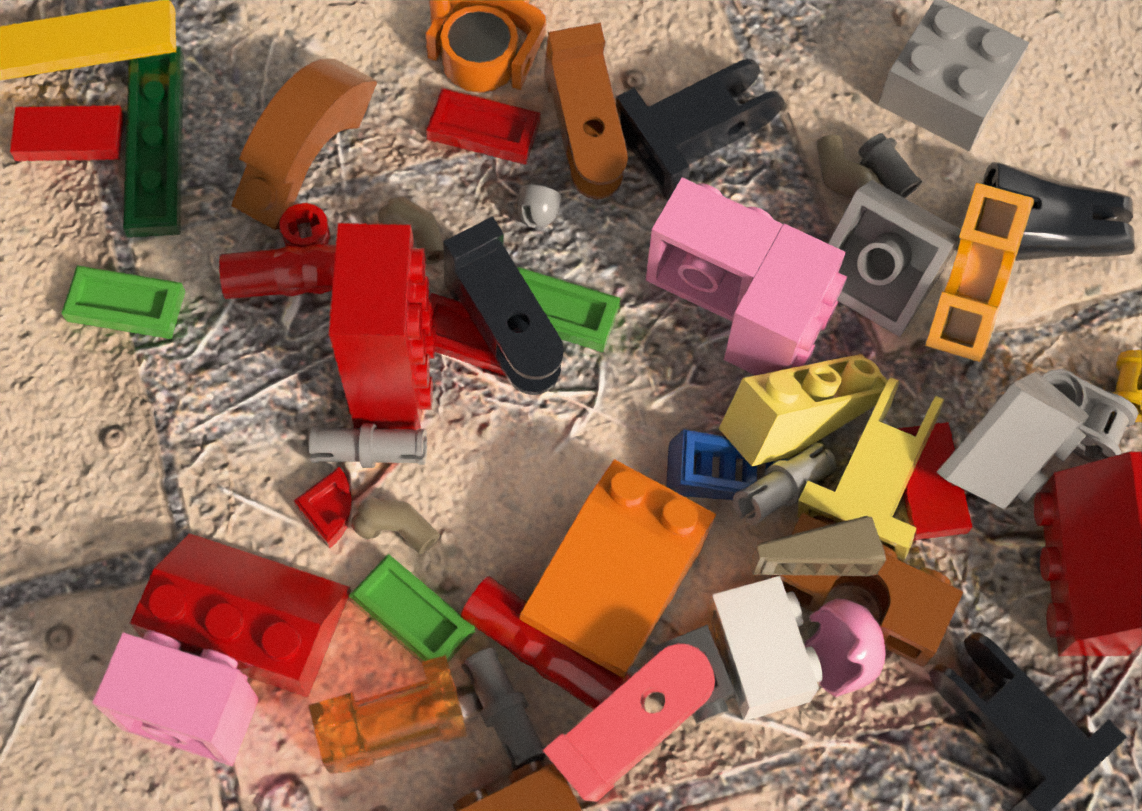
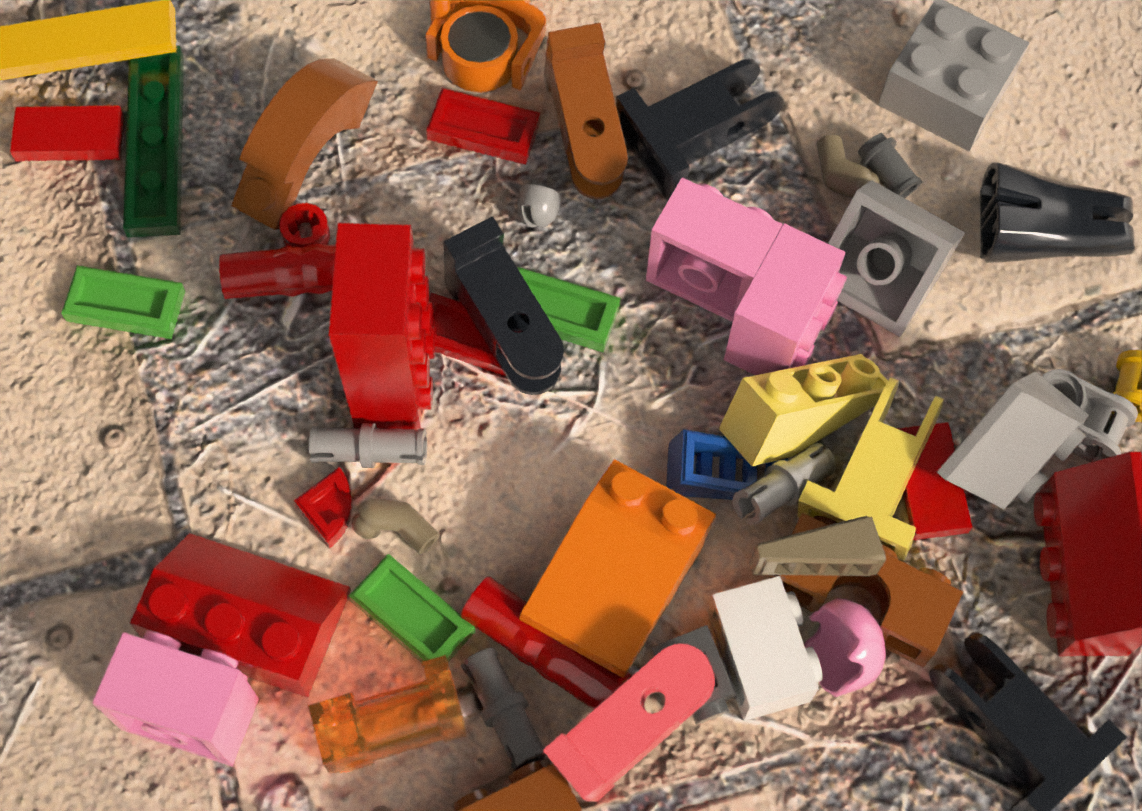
(423, 223): dark tan arm -> none
(980, 272): light orange arch -> none

